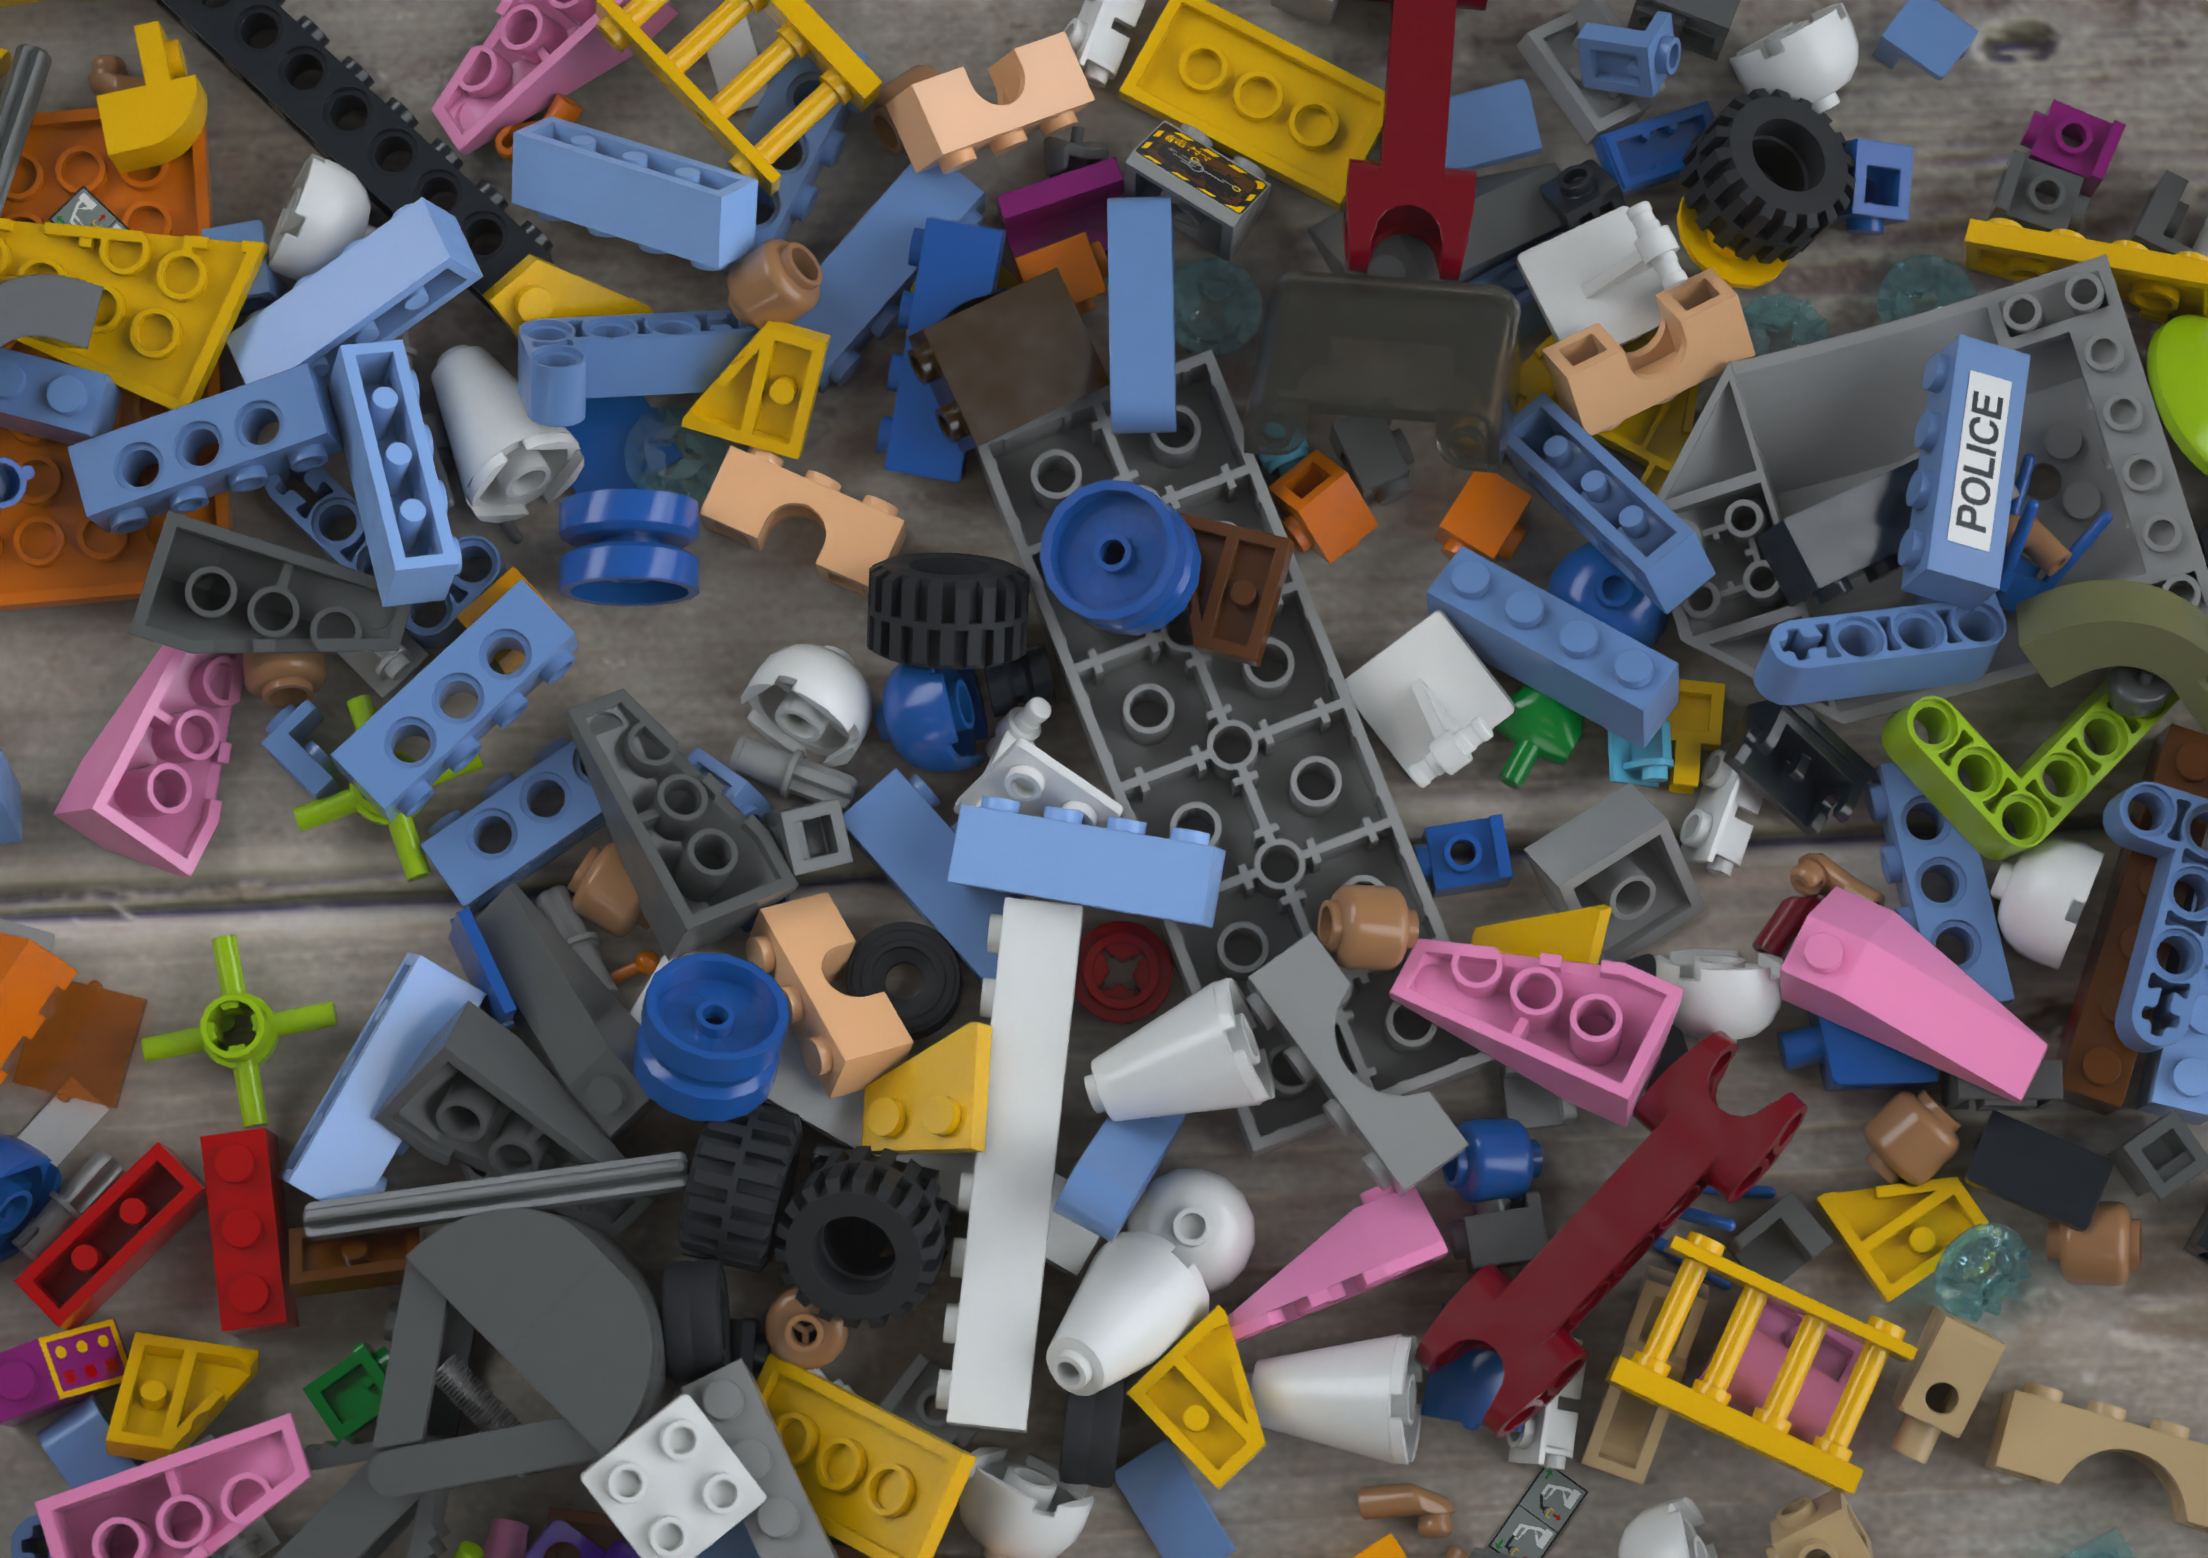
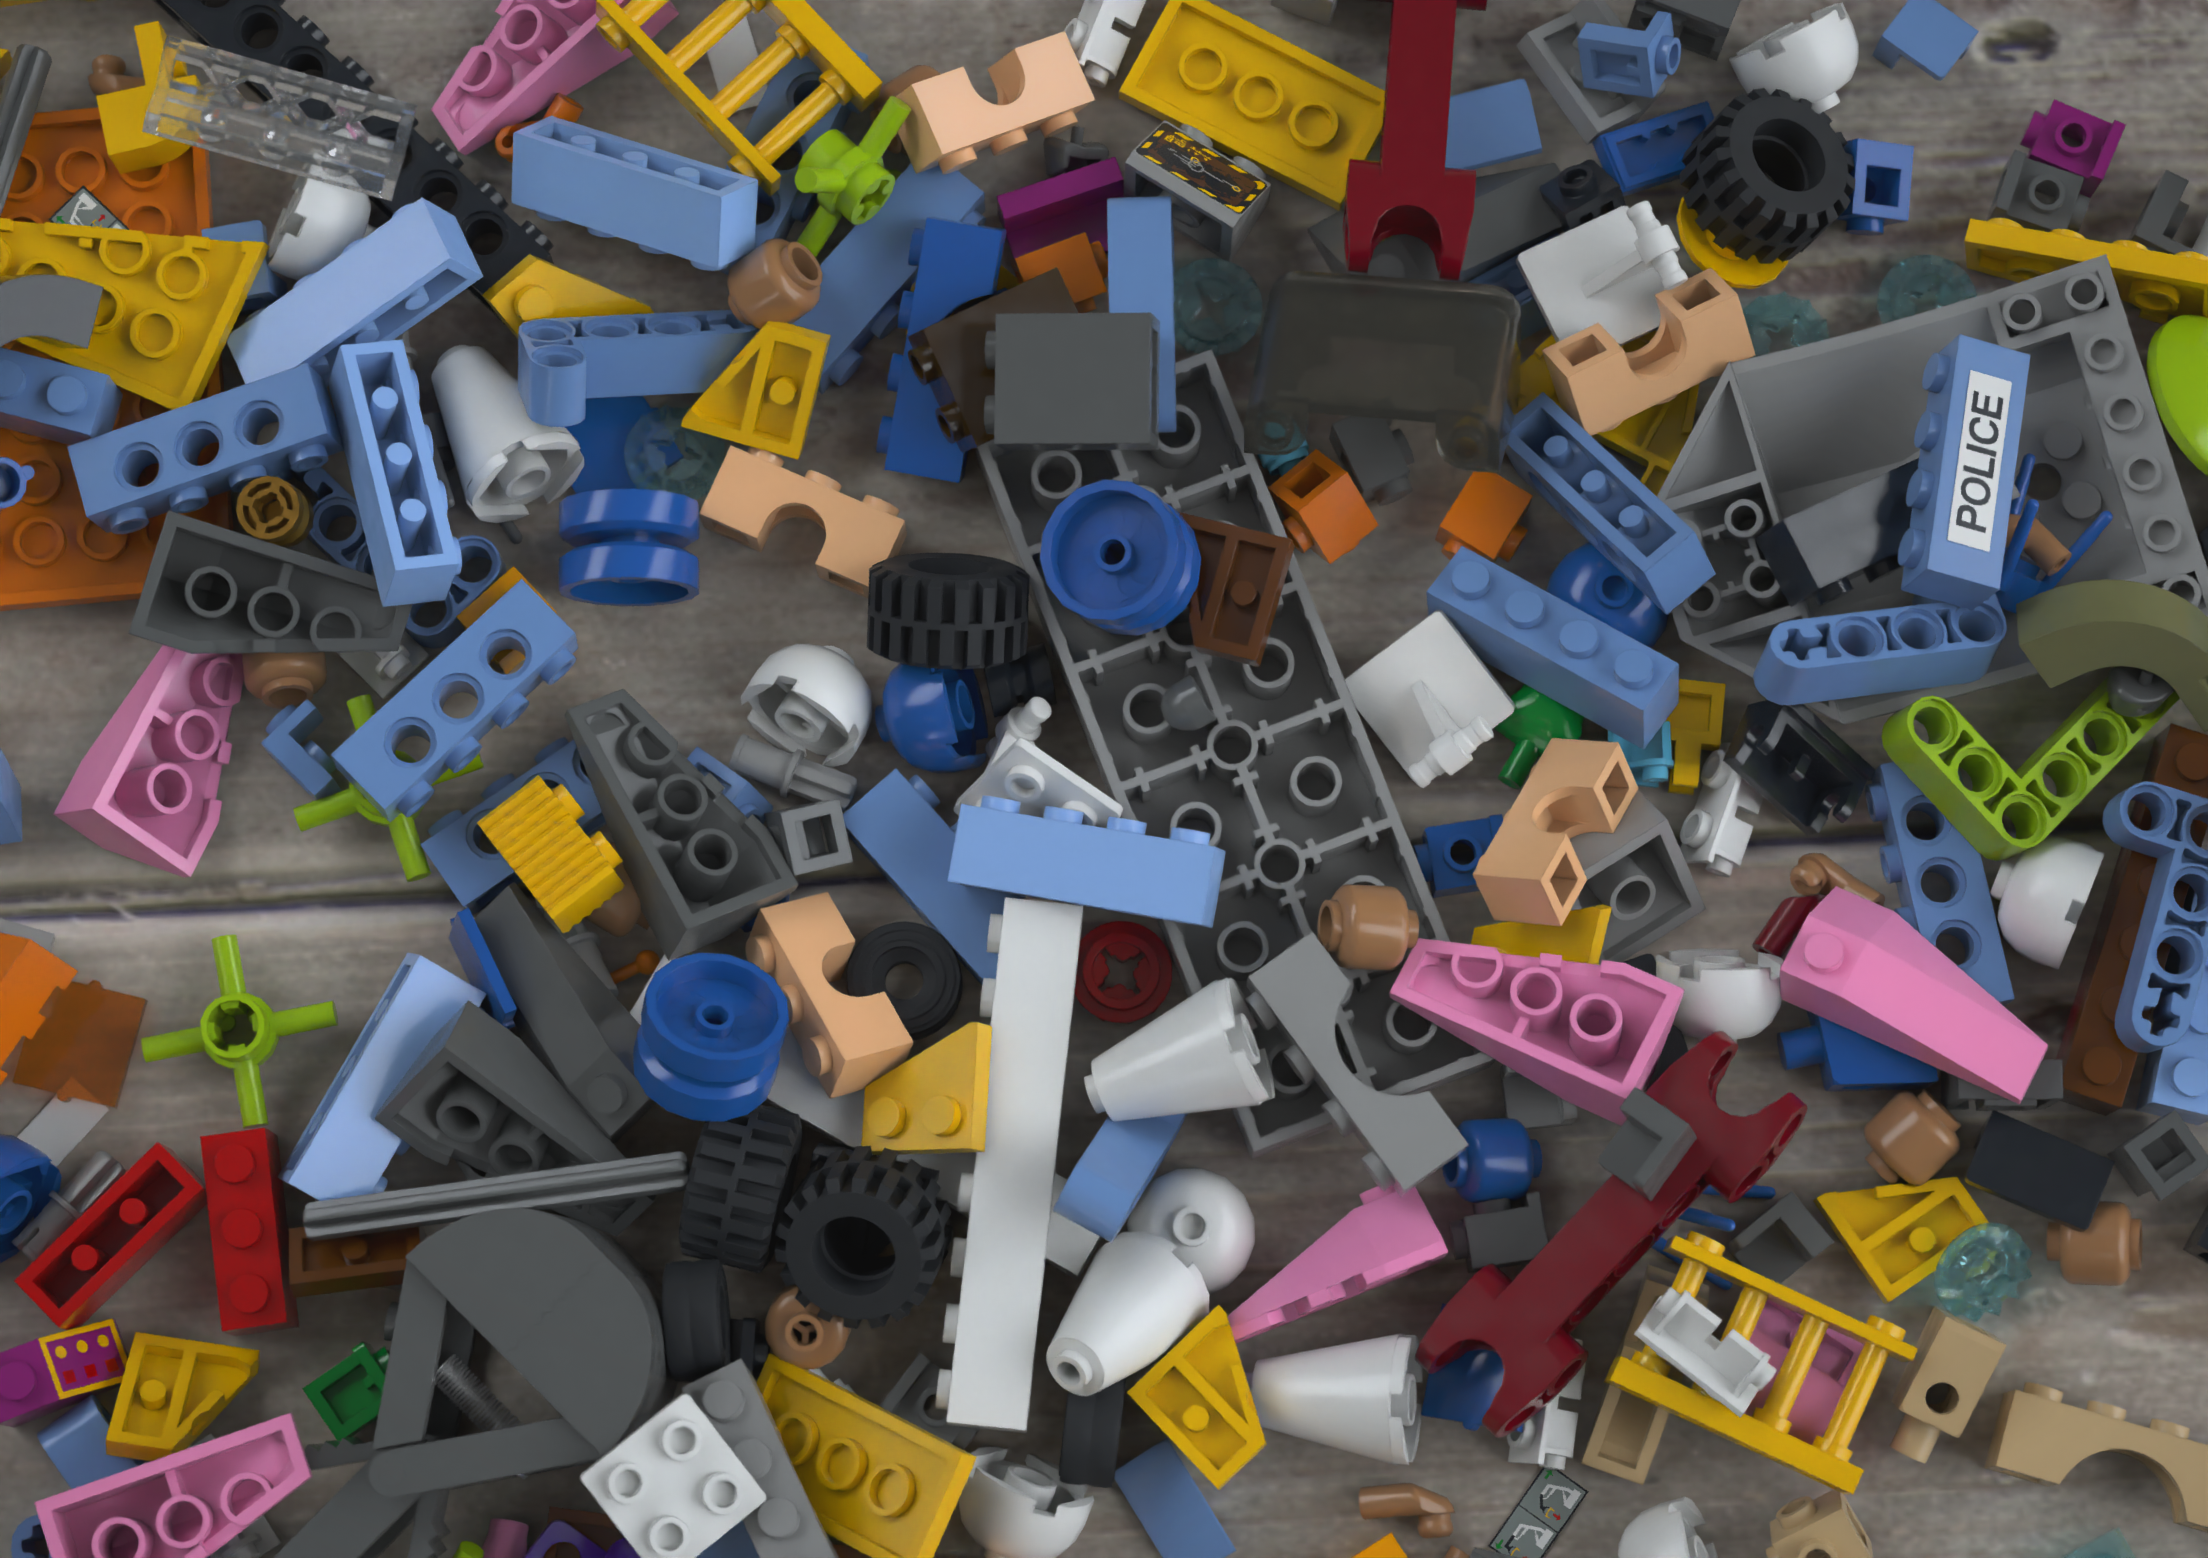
(278, 129): none -> clear fence
(287, 518): none -> pearl gold wheel
(552, 853): none -> yellow brick
(849, 176): none -> lime bar
(1074, 381): none -> dark grey brick
(1186, 706): none -> dark grey hinge
(1530, 863): none -> light nougat arch
(1646, 1144): none -> dark grey panel
(1727, 1370): none -> white hinge

